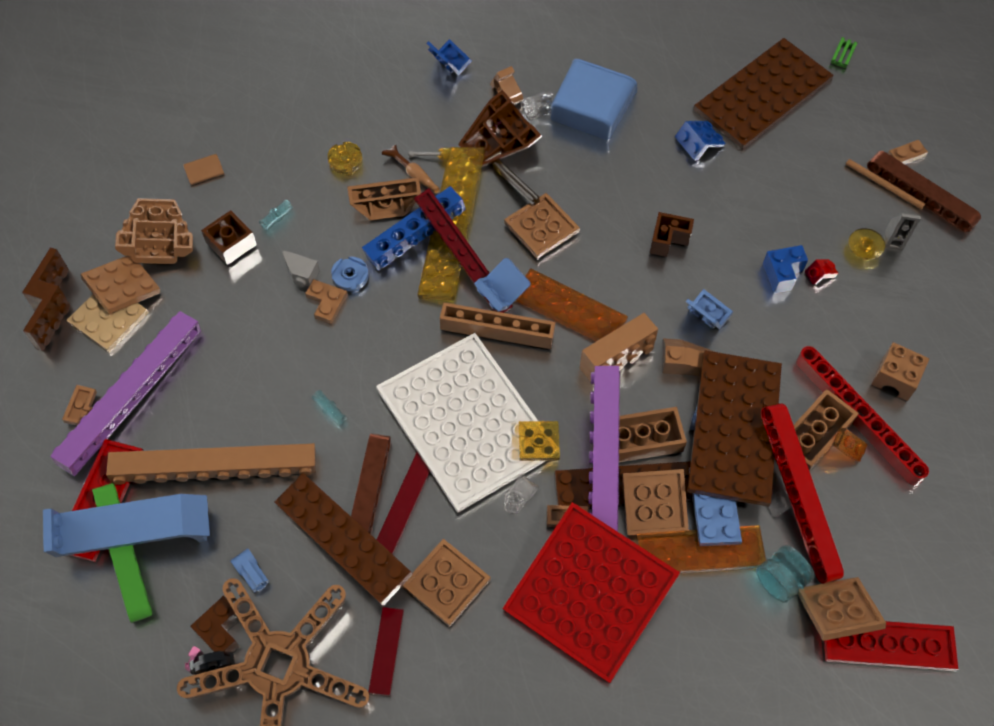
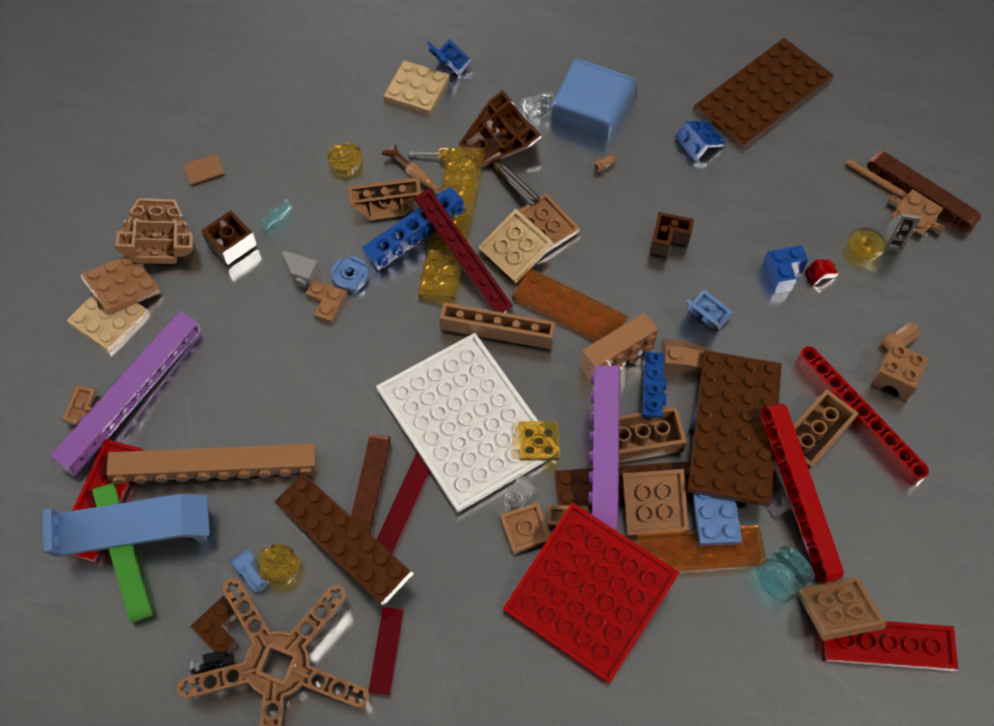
(46, 299): reddish brown bracket -> none
(194, 653): bright pink tile -> none
(274, 573): none -> clear yellow plate
(329, 407): clear light blue pin -> none
(416, 87): none -> tan plate
(446, 582): medium nougat plate -> none
(503, 285): medium blue bracket -> none
(505, 81): medium nougat tile -> none
(516, 245): none -> tan plate
(525, 528): none -> medium nougat plate
(601, 164): none -> medium nougat pin
(653, 385): none -> blue bracket
(847, 44): bright green tile -> none
(849, 444): clear orange plate -> none
(902, 337): none -> medium nougat piece
(909, 152): medium nougat plate -> none
(921, 206): none -> medium nougat plate

